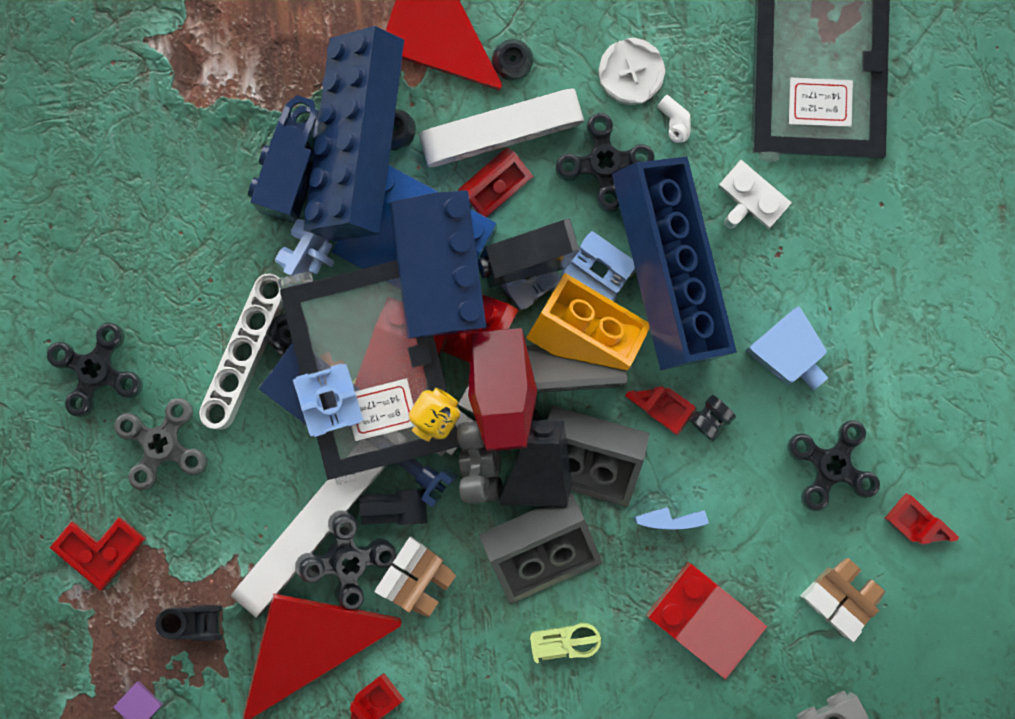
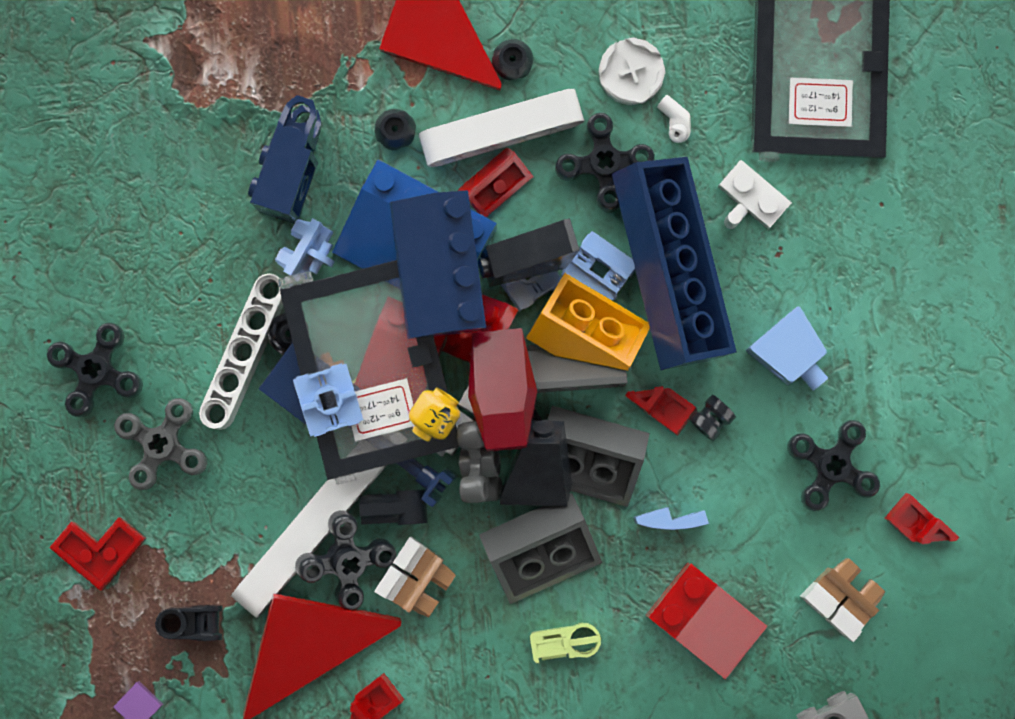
(354, 134): dark blue brick -> none

